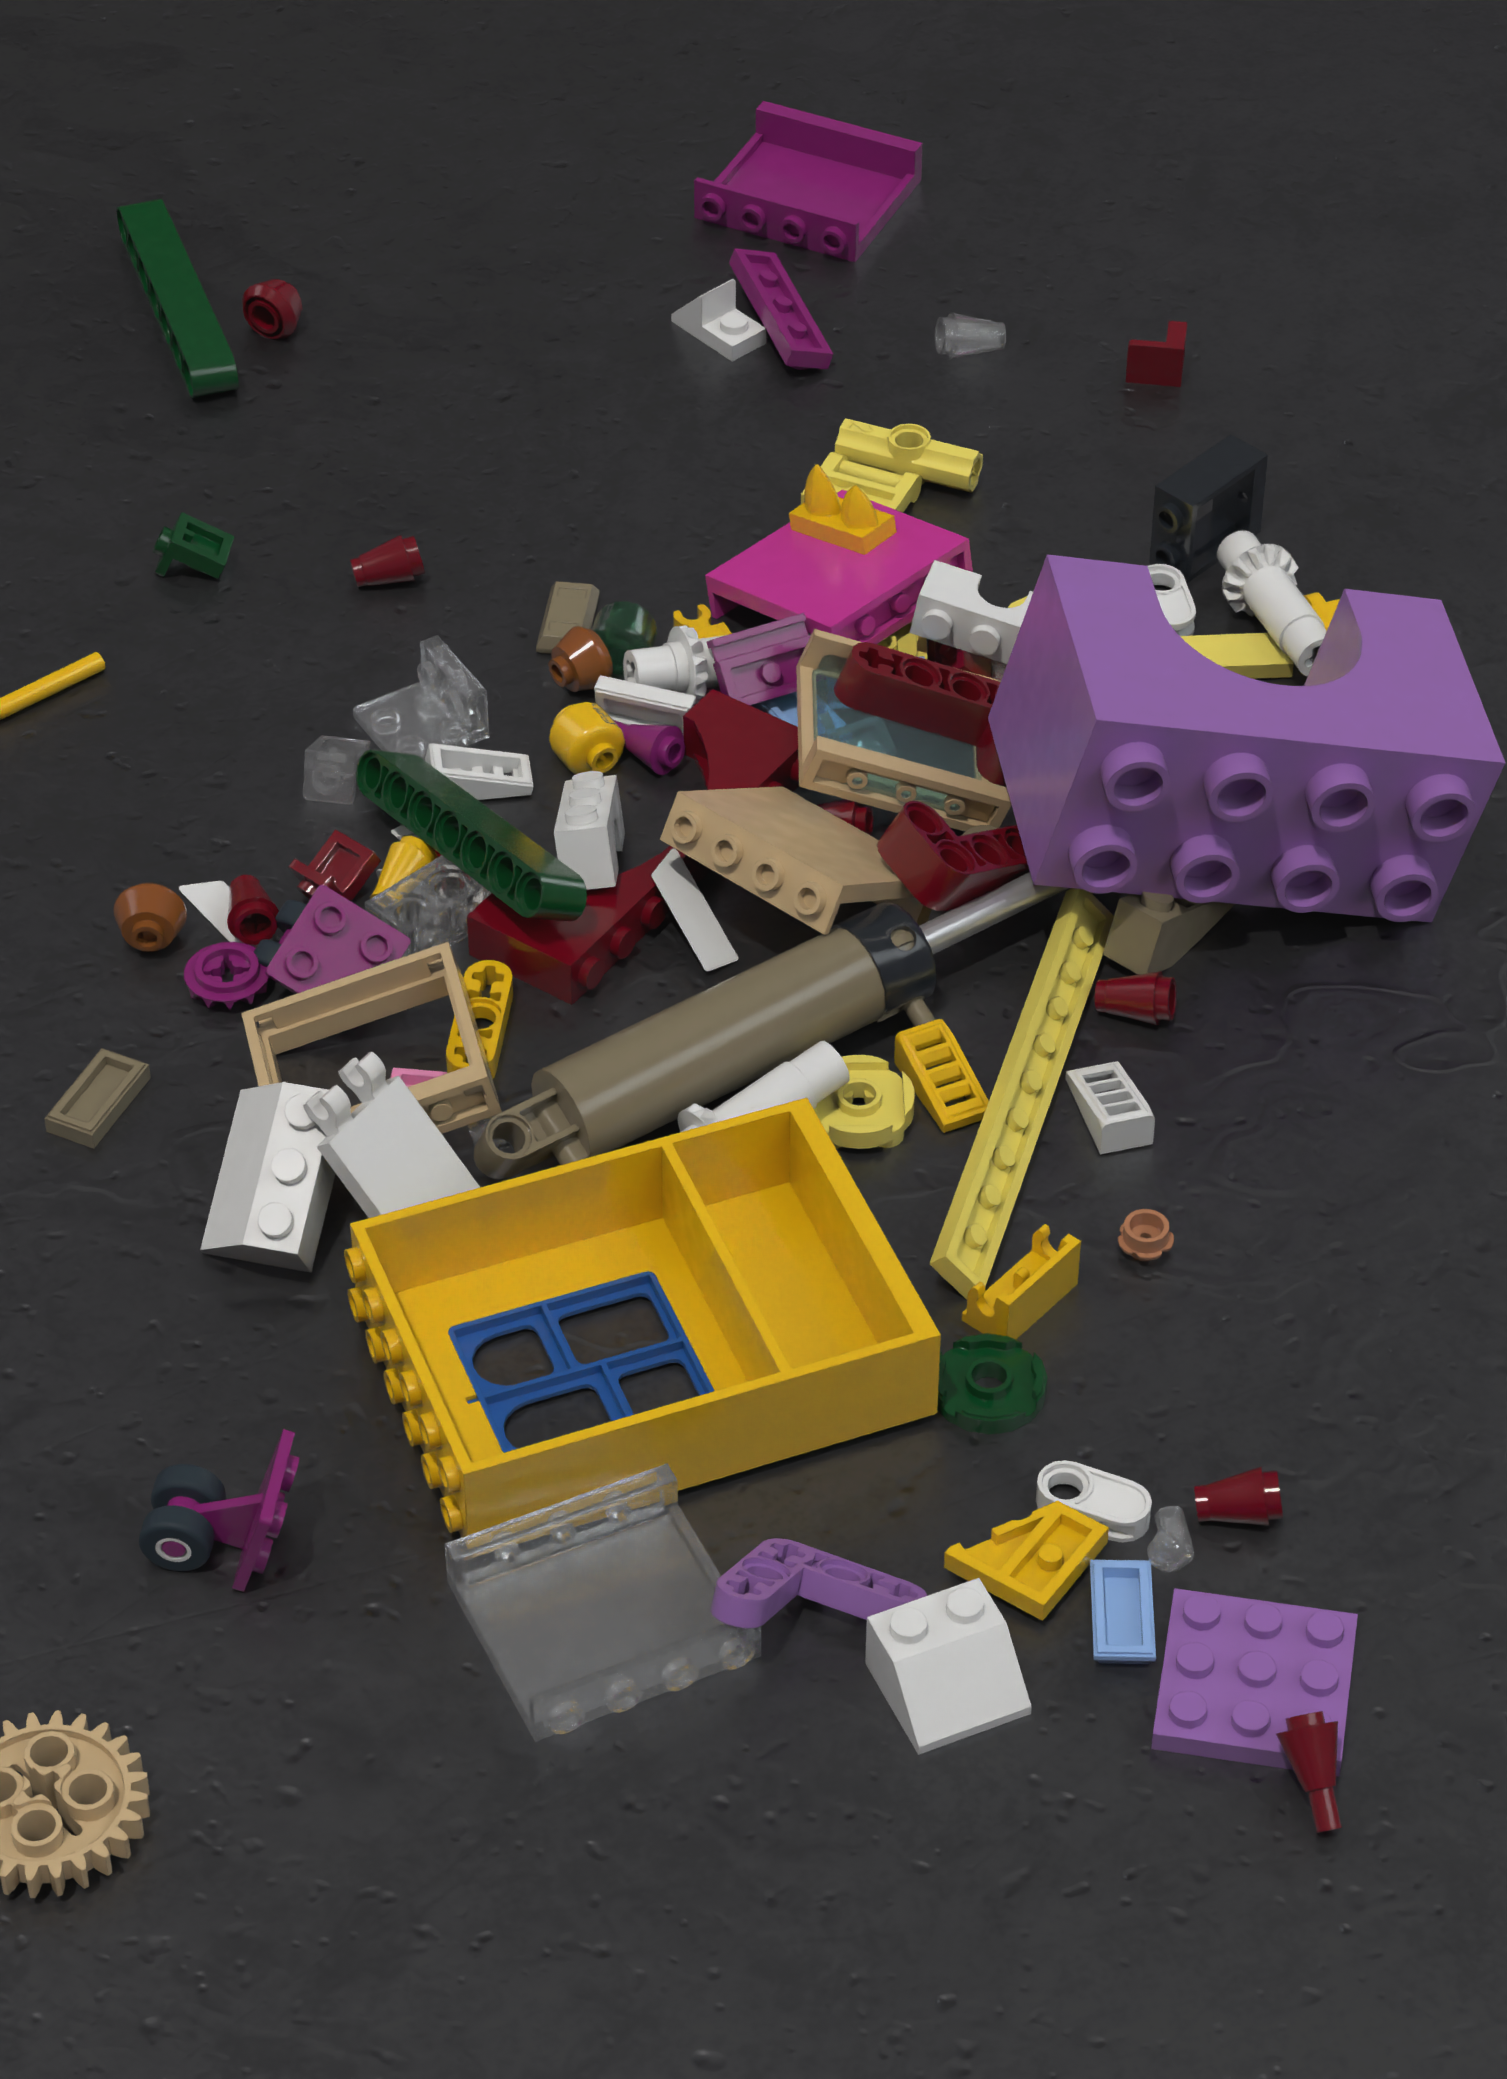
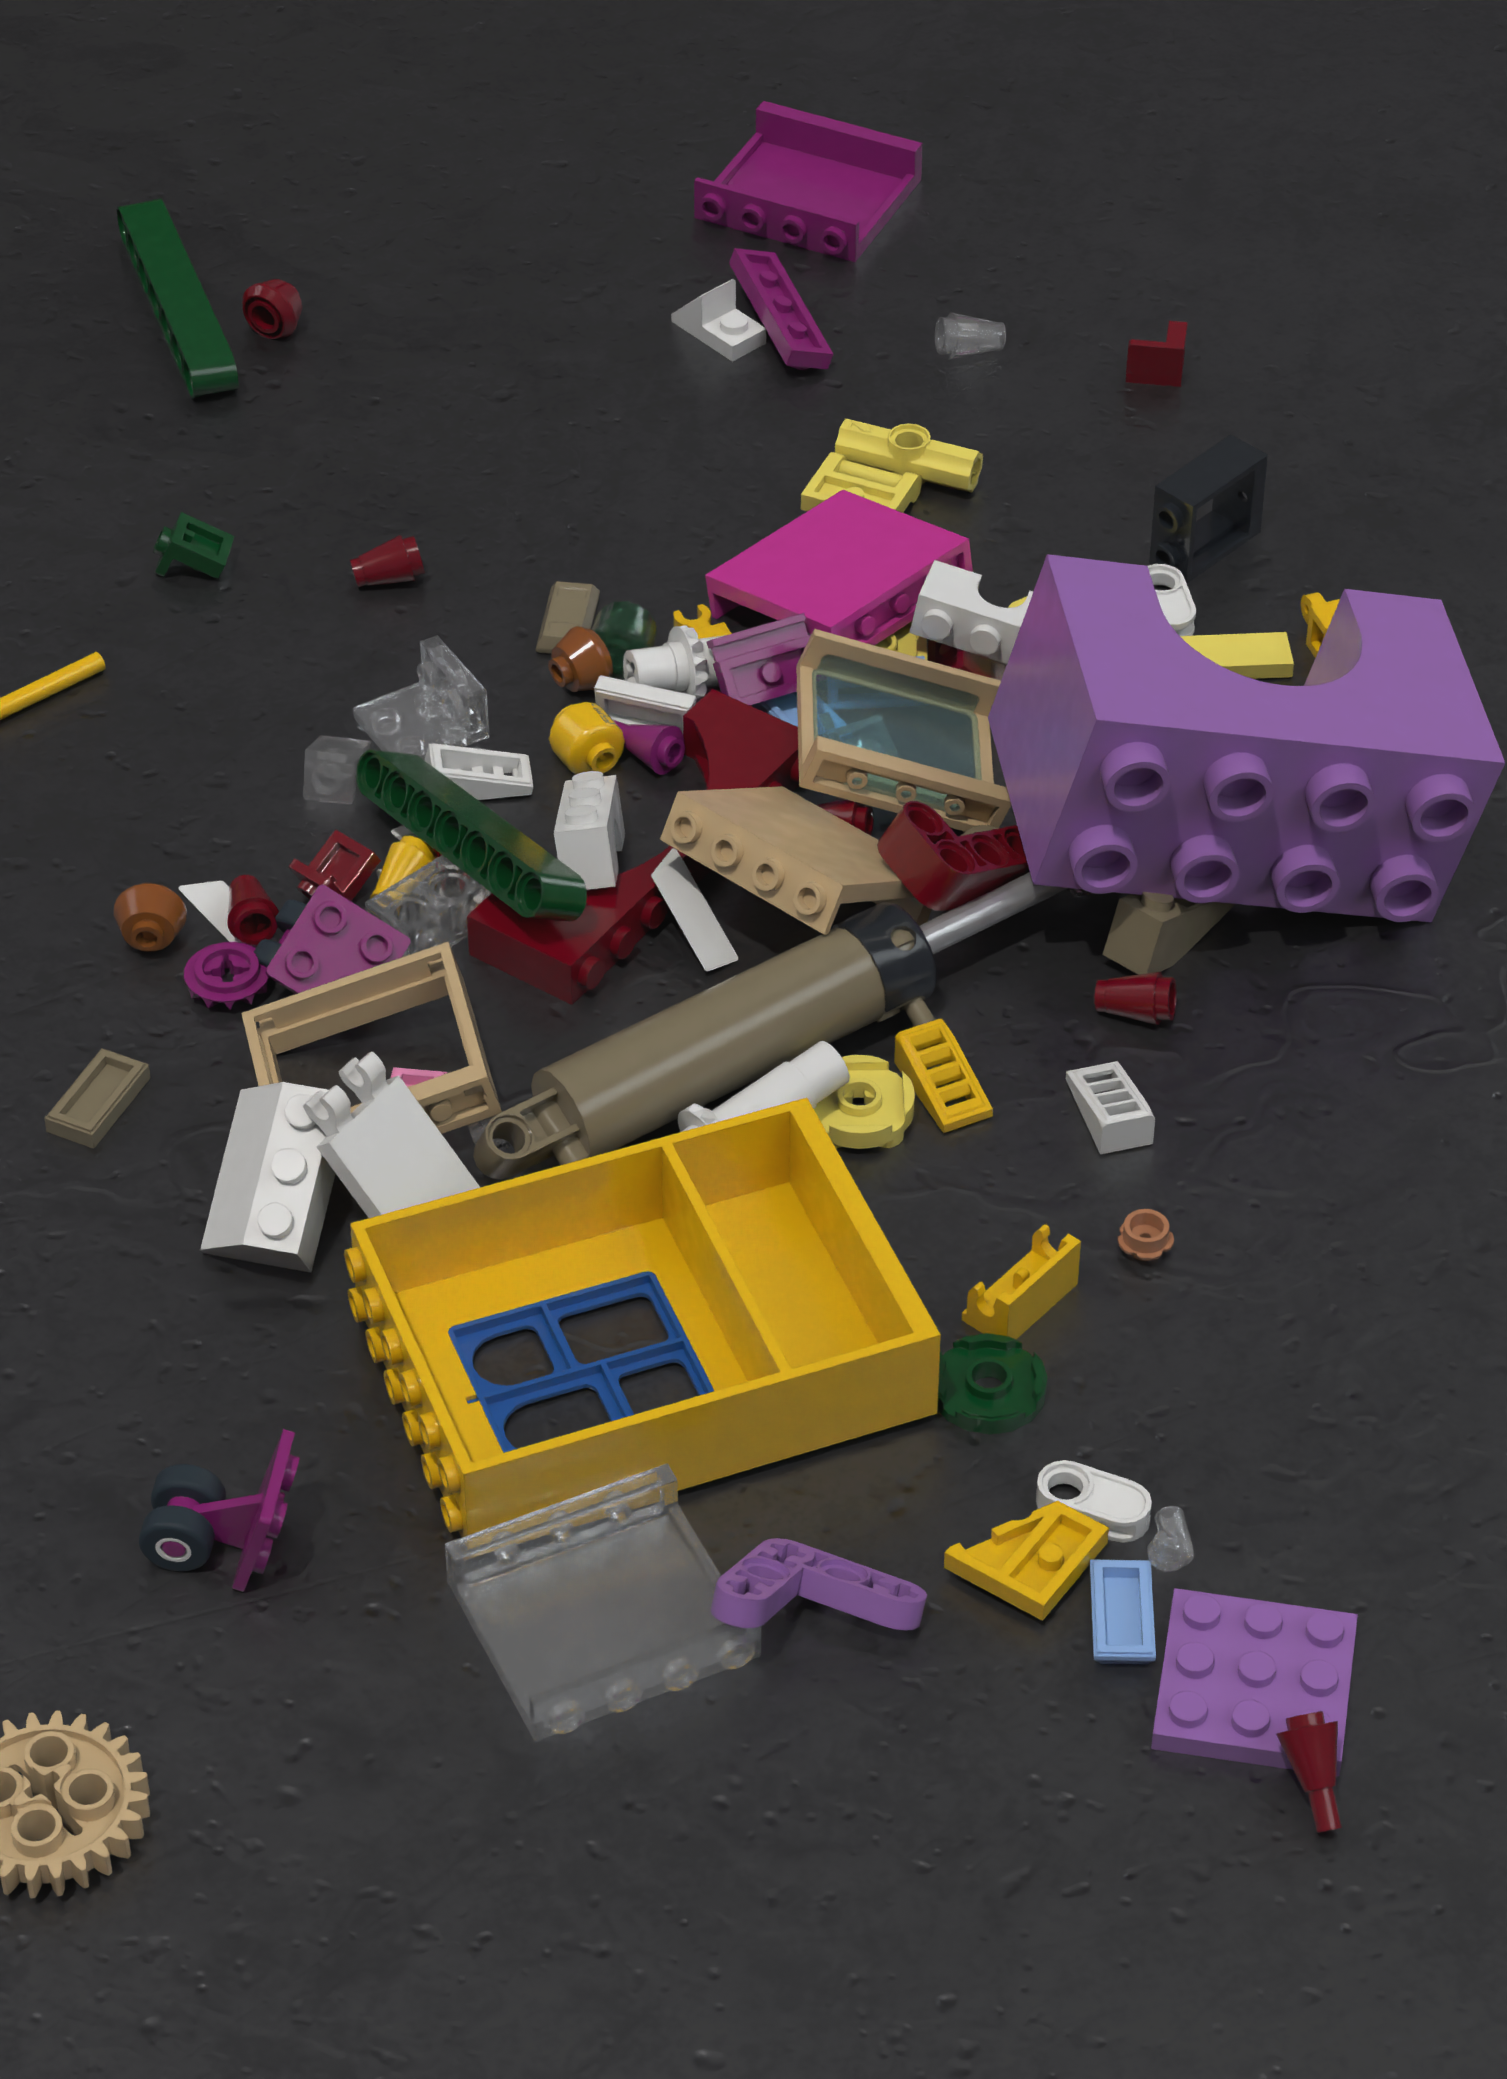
(493, 1008): yellow beam -> none
(840, 521): yellow tile -> none
(923, 697): dark red beam -> none
(946, 1665): white slope -> none
(1022, 1093): light yellow plate -> none
(1241, 1499): dark red cone -> none
(1264, 585): white gear -> none

